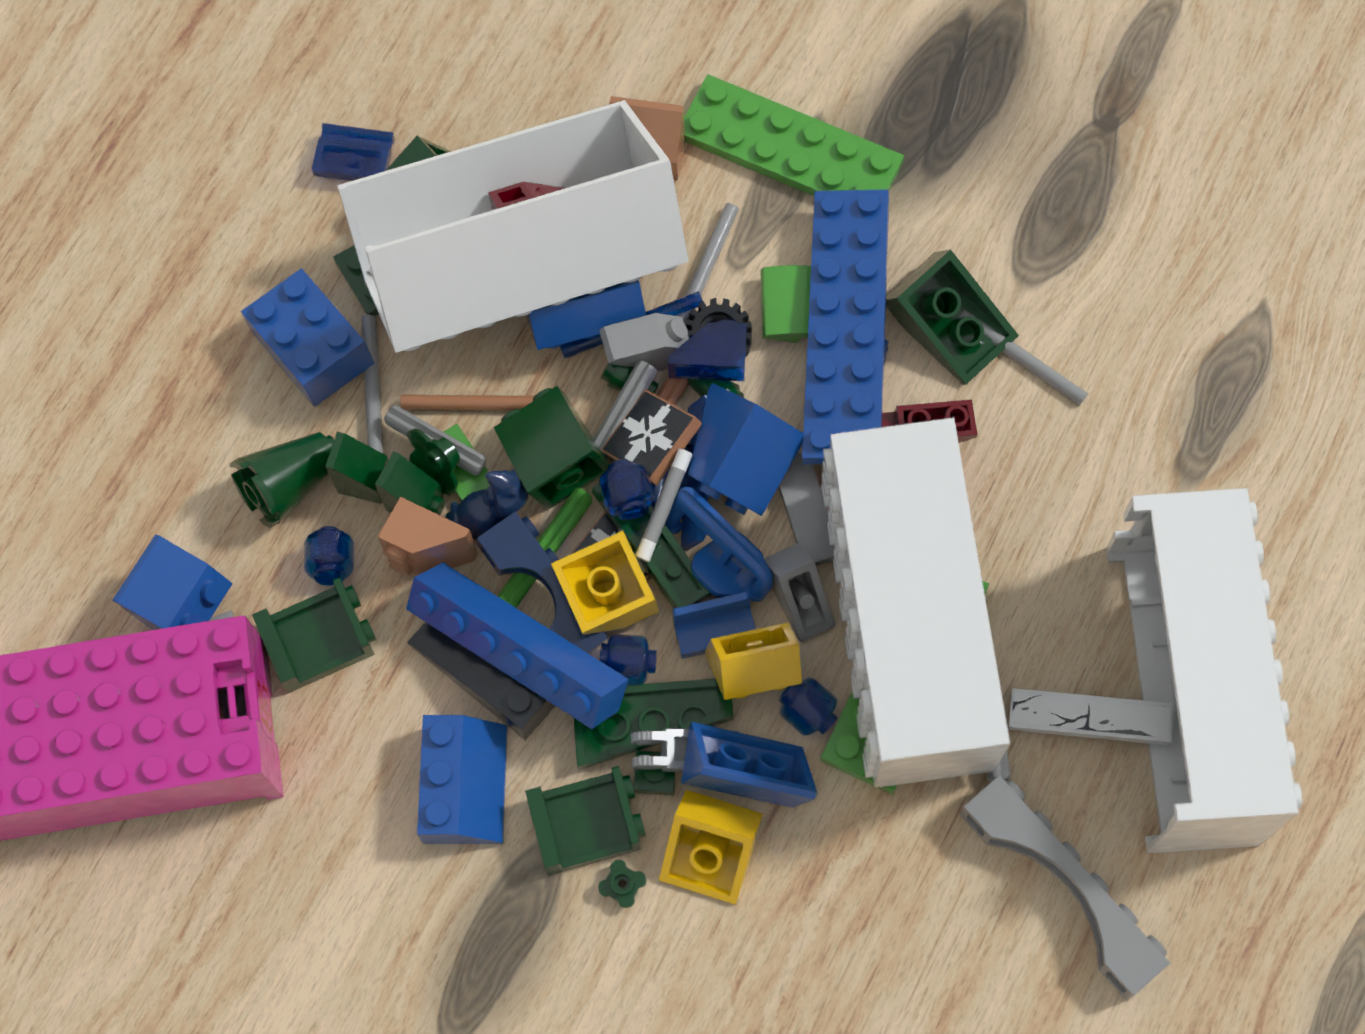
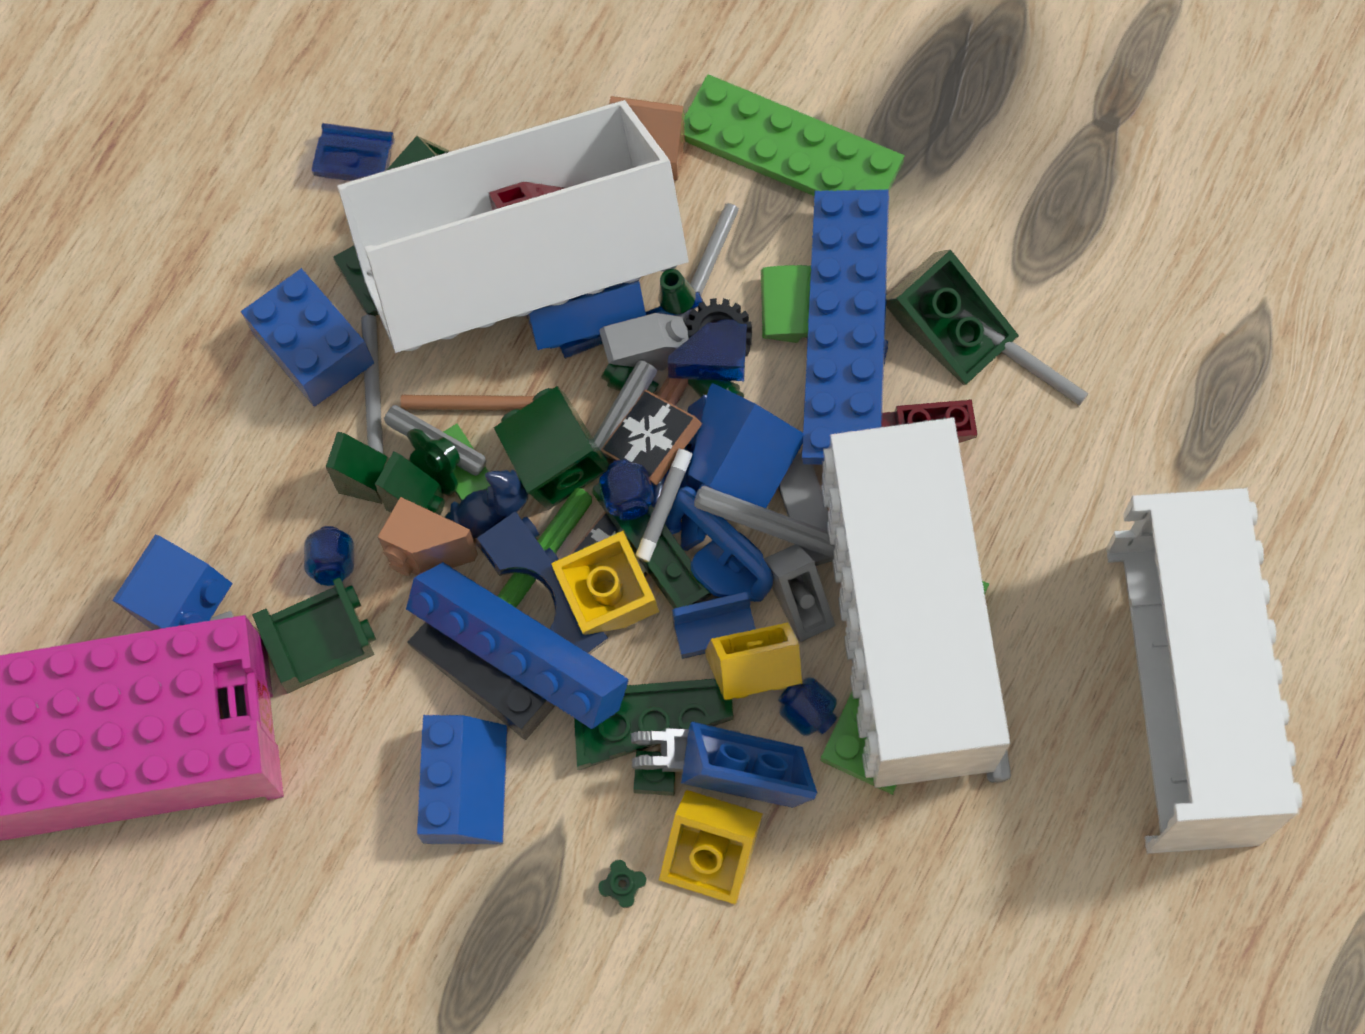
(282, 475): dark green cone -> none
(585, 821): dark green panel -> none
(629, 657): clear blue head -> none
(675, 292): none -> dark green cone
(763, 520): none -> light grey axle
(1091, 716): white tile -> none
(1123, 950): light grey arch -> none

